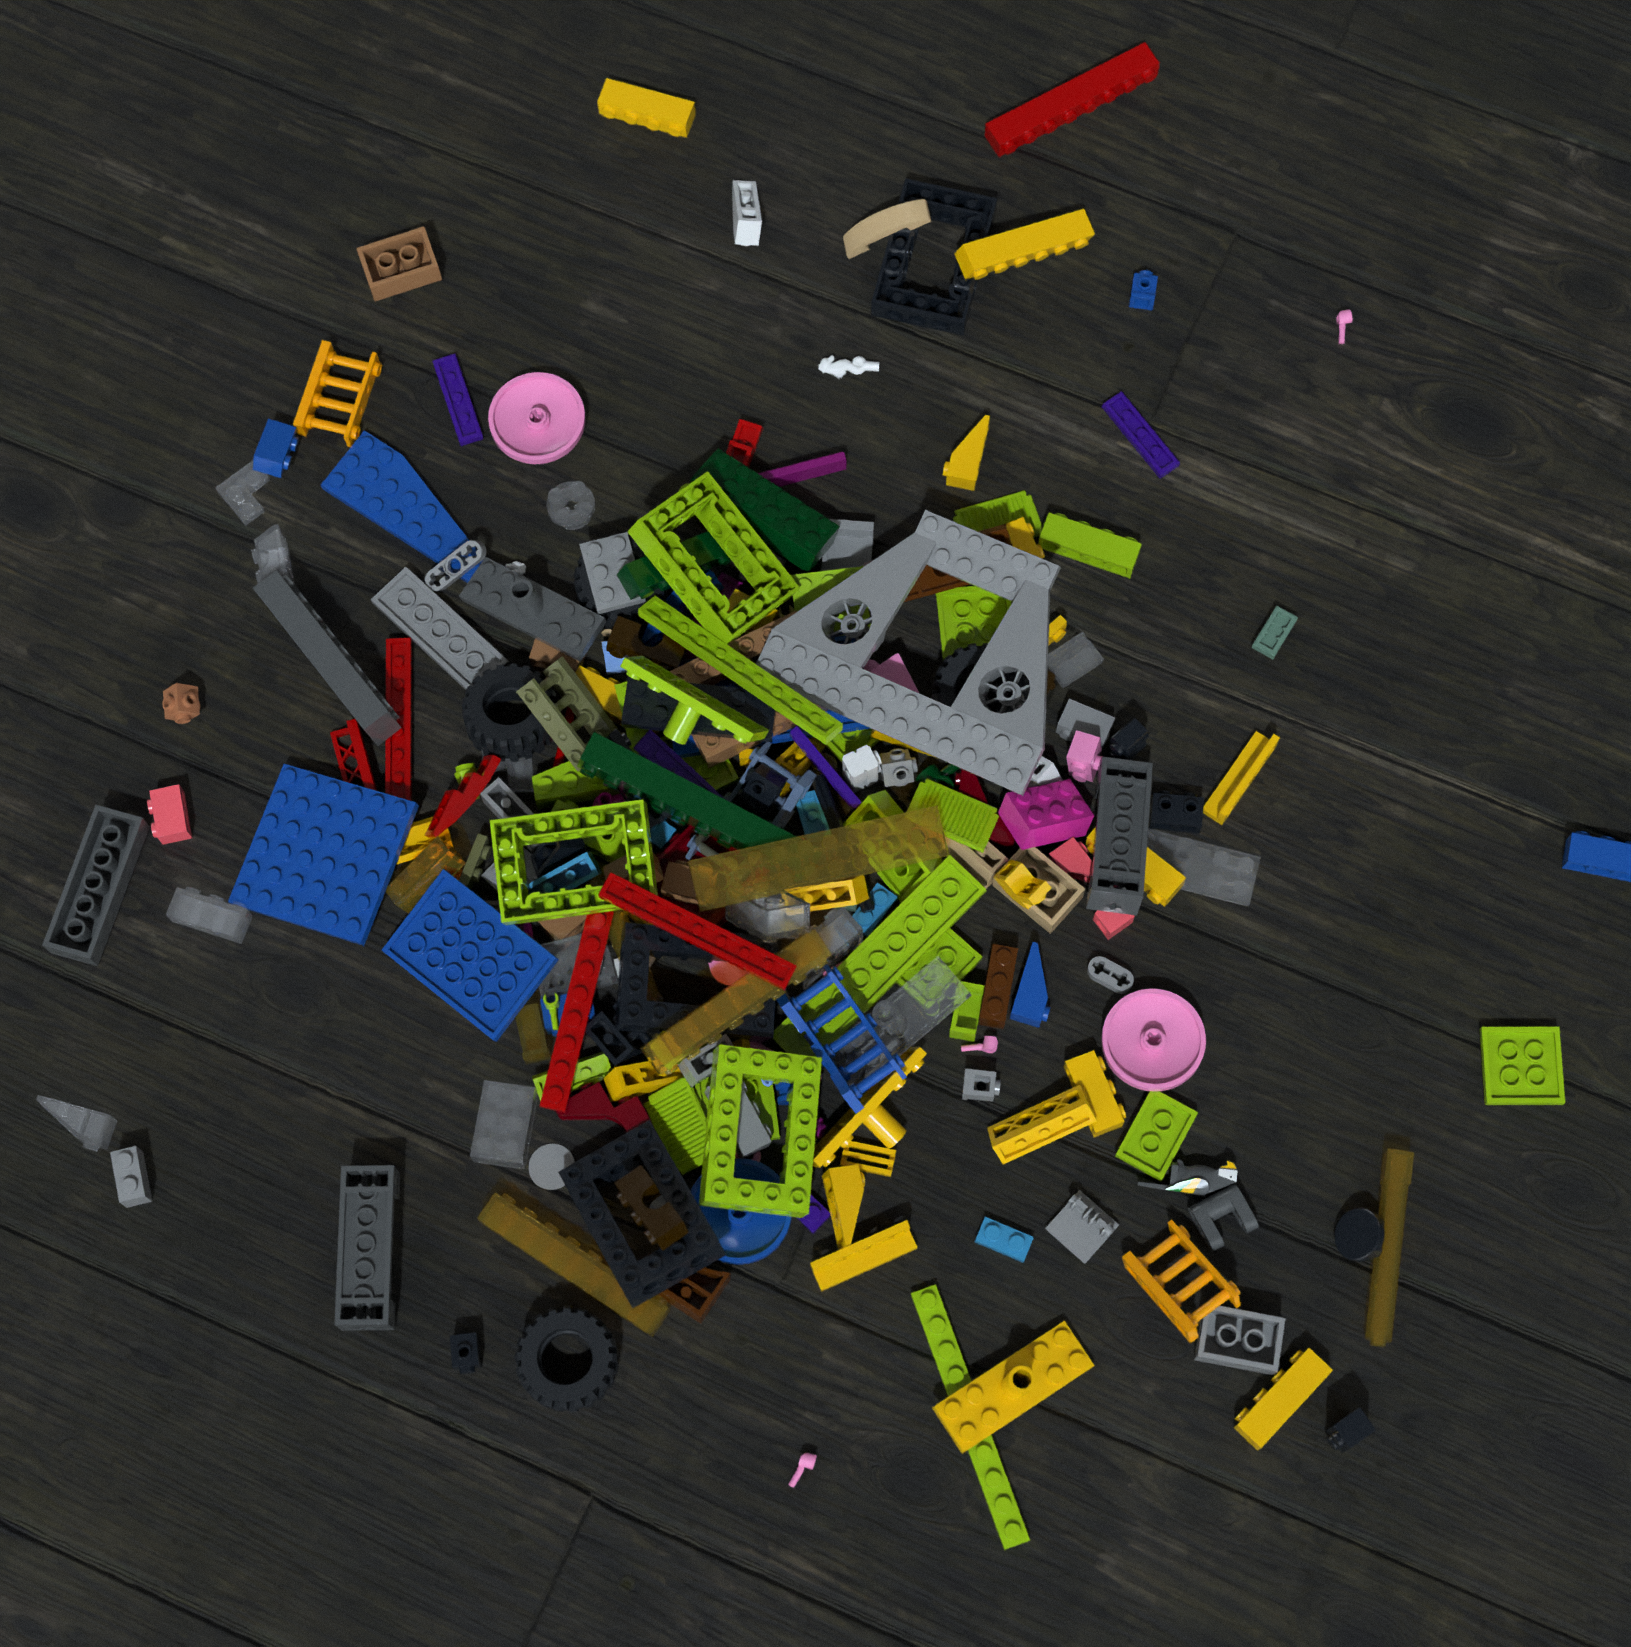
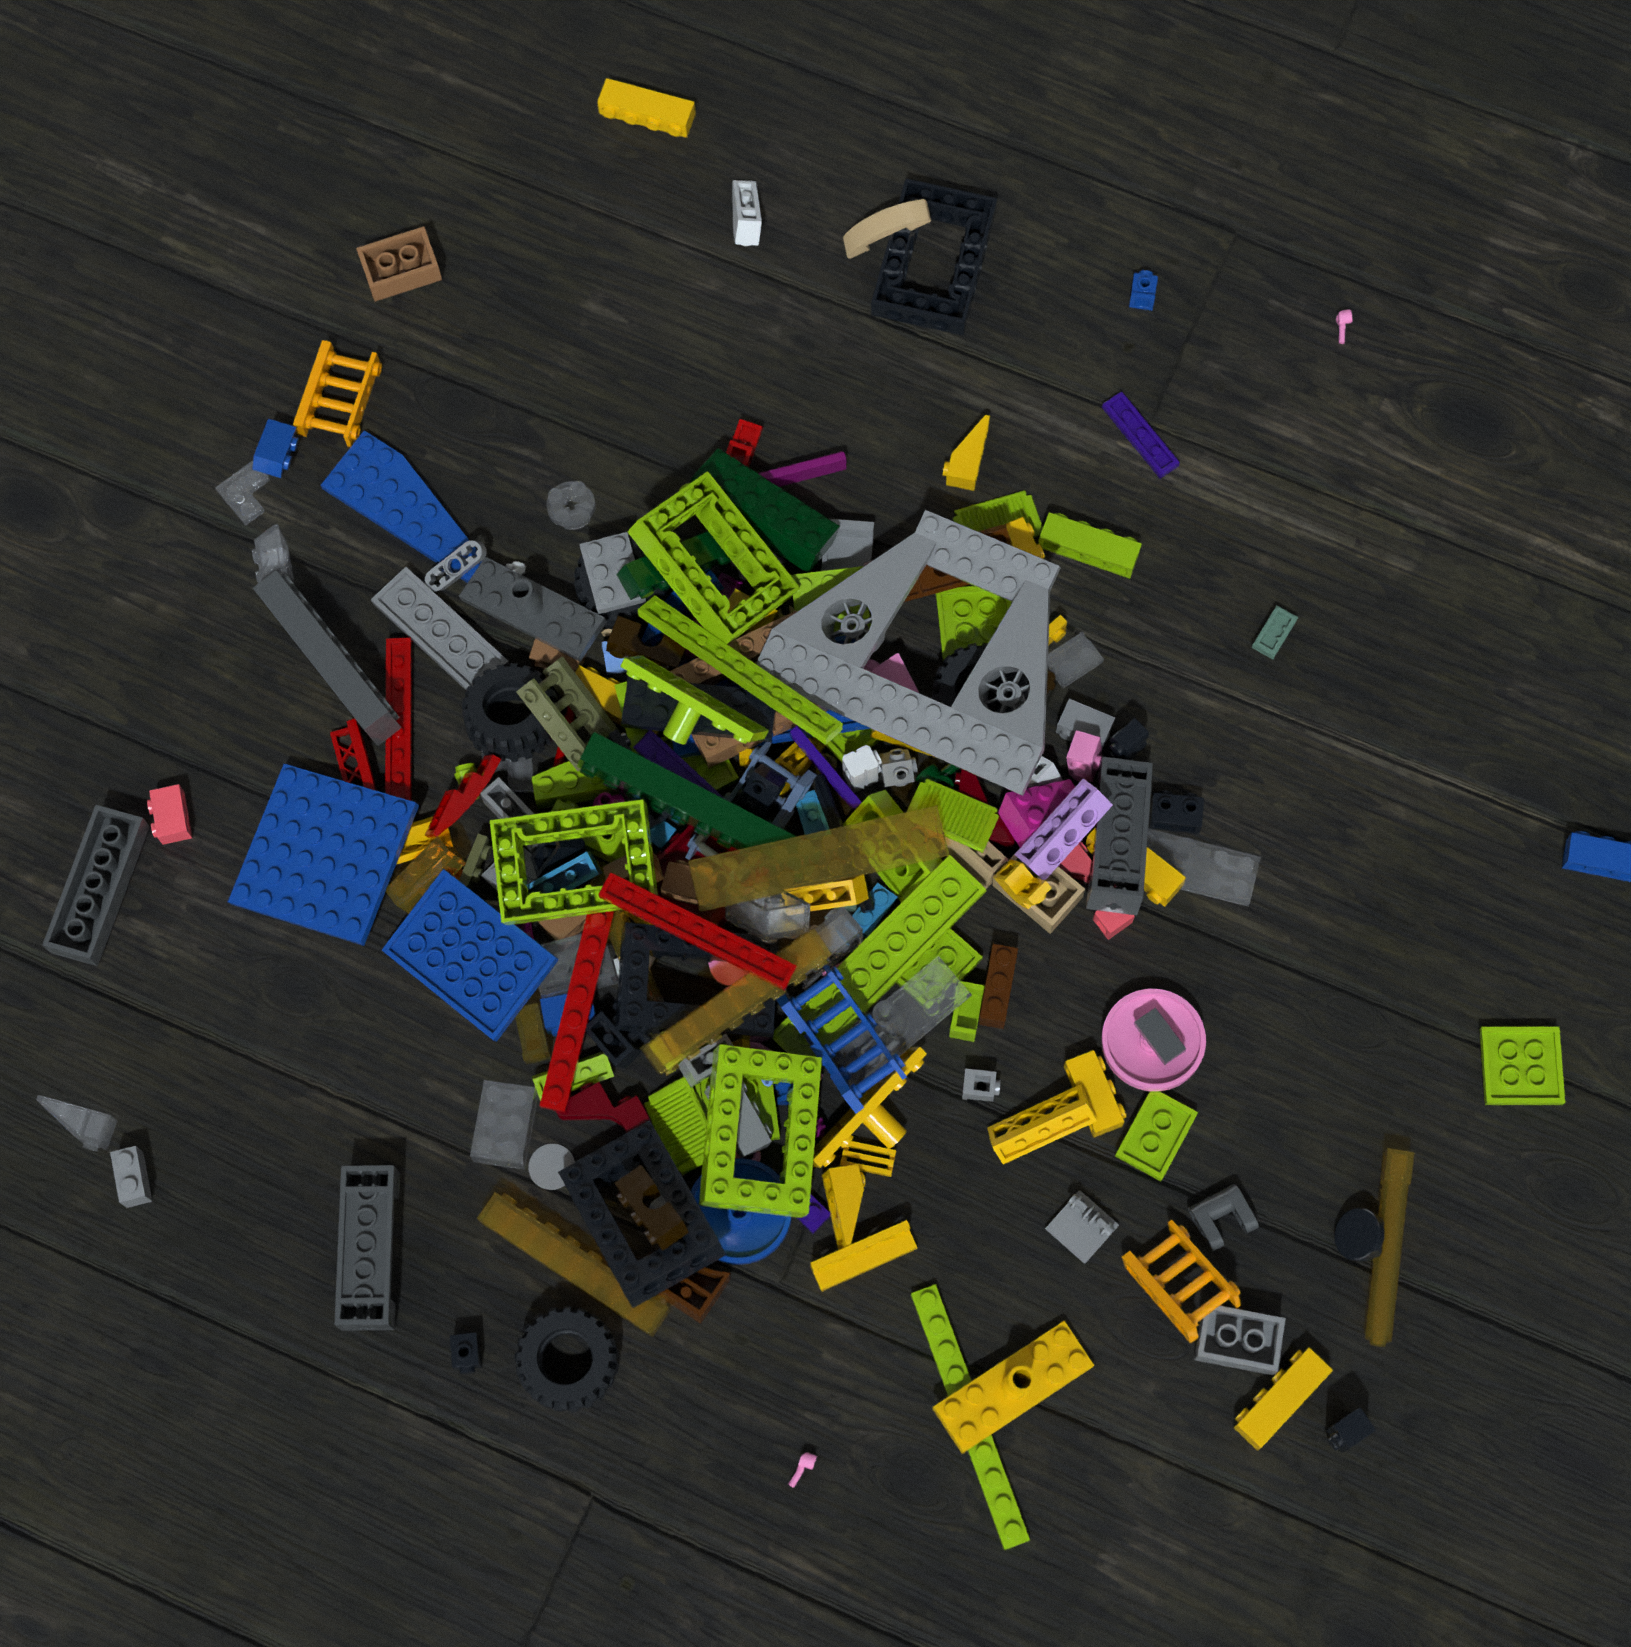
(181, 703): nougat brick -> none
(209, 914): clear brick -> none
(457, 399): dark purple tile -> none
(536, 418): bright pink dish -> none
(552, 1007): lime hand -> none
(637, 1080): yellow slope -> none
(840, 367): white animal -> none
(989, 1045): bright pink hand -> none
(1004, 1239): dark azure plate -> none
(1024, 244): yellow brick -> none
(1032, 993): blue slope -> none
(1063, 829): none -> lavender brick
(1072, 100): red brick -> none
(1113, 969): light grey beam -> none
(1160, 1036): none -> dark grey tile
(1197, 1178): dark grey animal -> none
(1239, 777): yellow fence -> none

